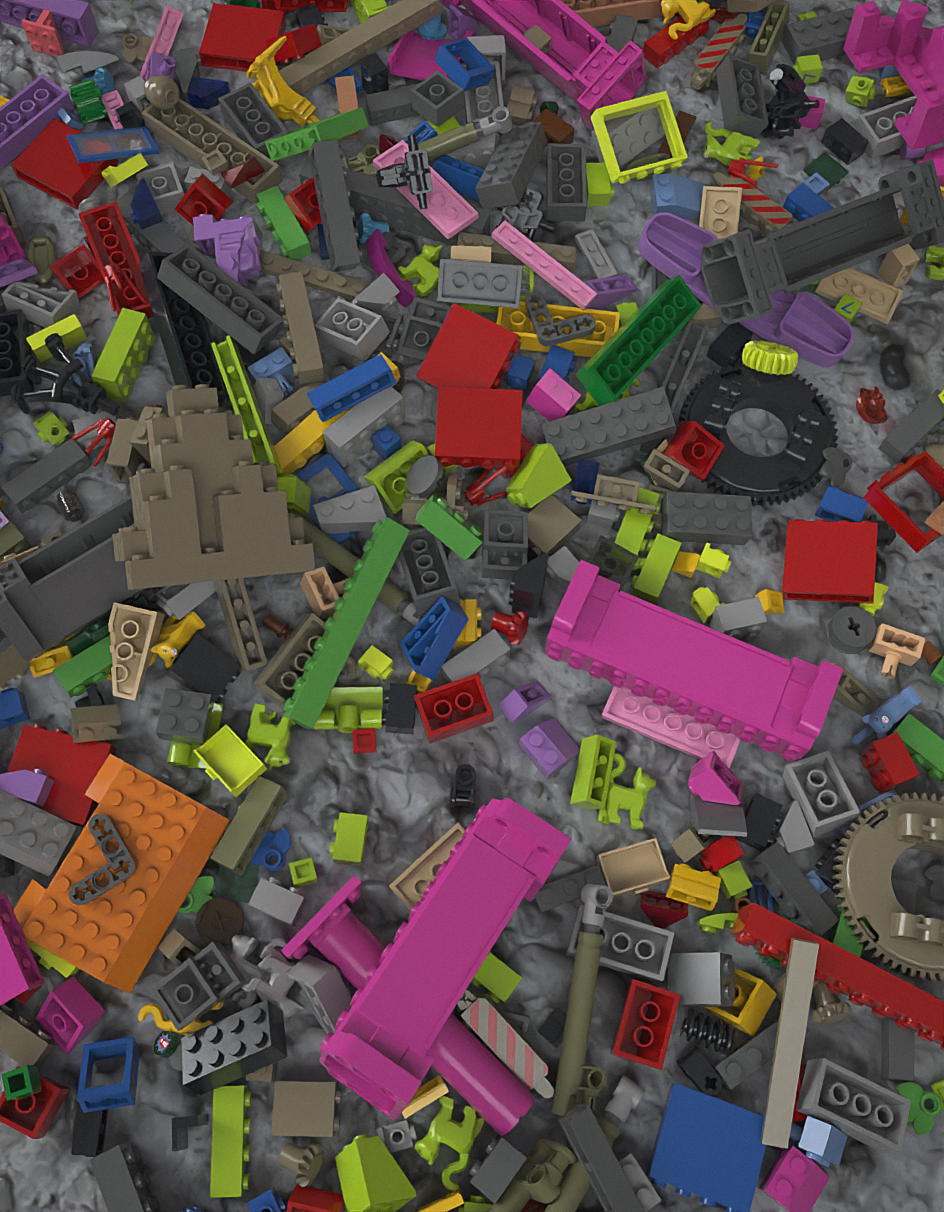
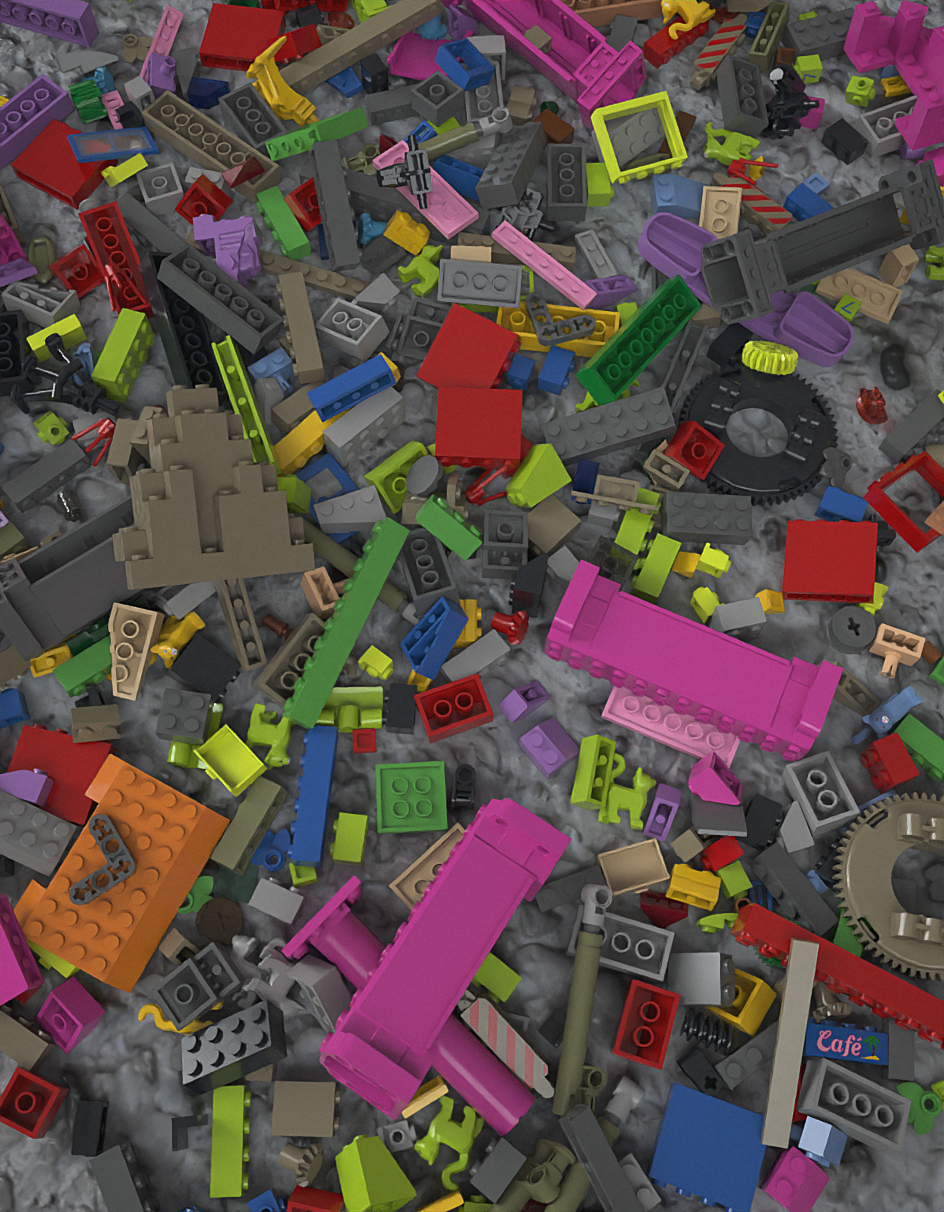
(21, 1082): green brick -> none
(44, 34): coral bracket -> none
(70, 118): medium blue plate -> none
(110, 1095): blue window -> none
(144, 207): clear blue slope -> none
(162, 92): dark tan piece -> none
(165, 1044): clear green tile -> none
(215, 162): dark tan plate -> none
(315, 797): none -> blue brick
(340, 19): none -> clear red hat
(347, 99): nougat brick -> none
(382, 264): magenta slope -> none
(386, 442): blue brick -> none
(406, 232): none -> yellow brick
(411, 797): none -> bright green plate
(553, 396): dark pink slope -> none
(662, 812): none -> medium lavender slope
(783, 56): none -> reddish brown panel
(826, 168): clear green piece -> none
(845, 1043): none -> blue brick

